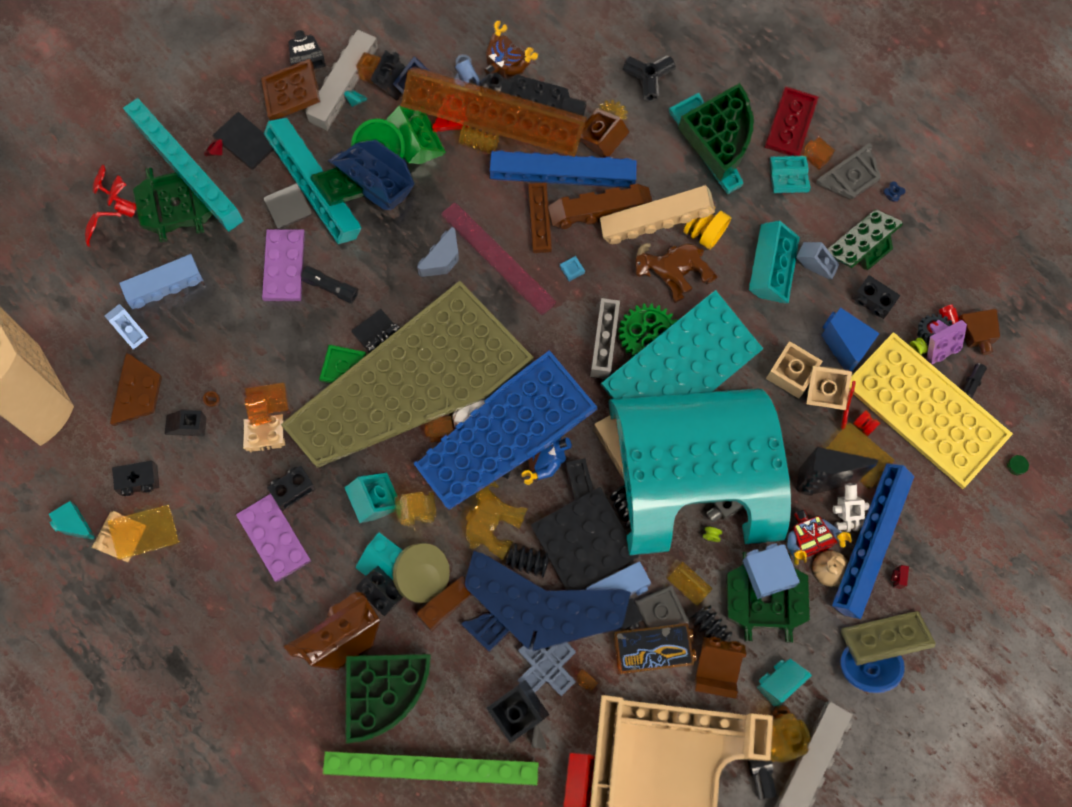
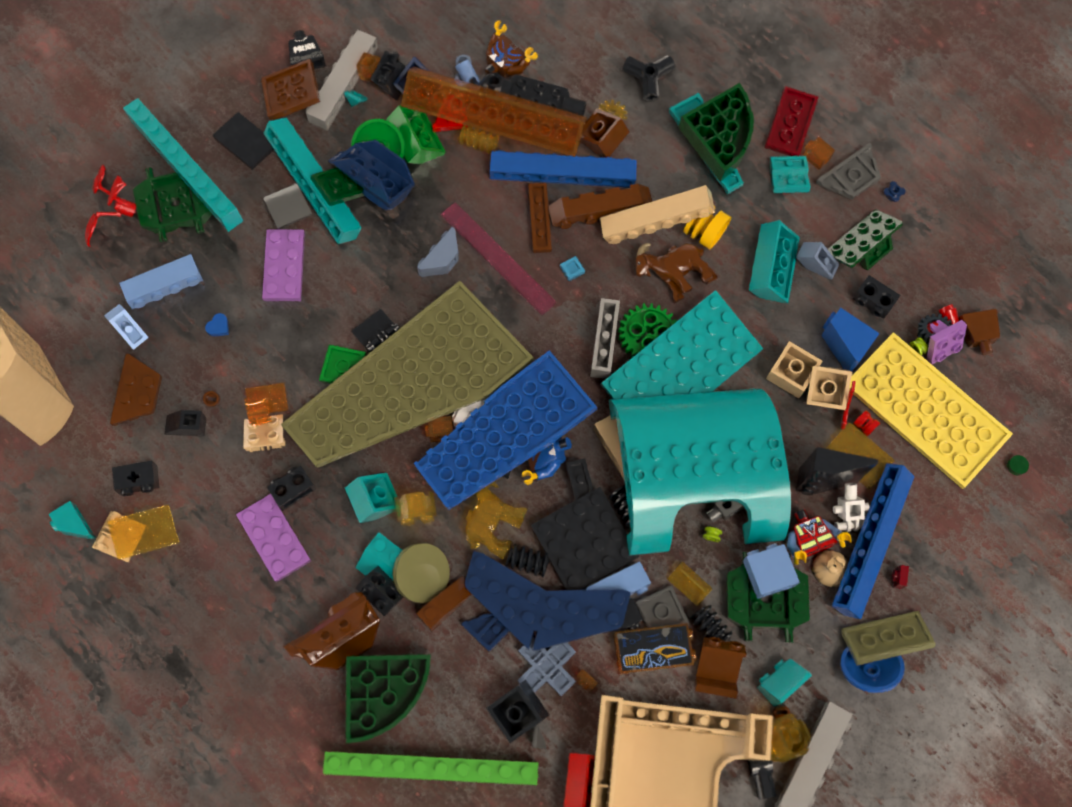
(214, 148): dark red slope -> none
(218, 325): none -> blue tile
(341, 290): black axle -> none
(974, 379): black axle -> none

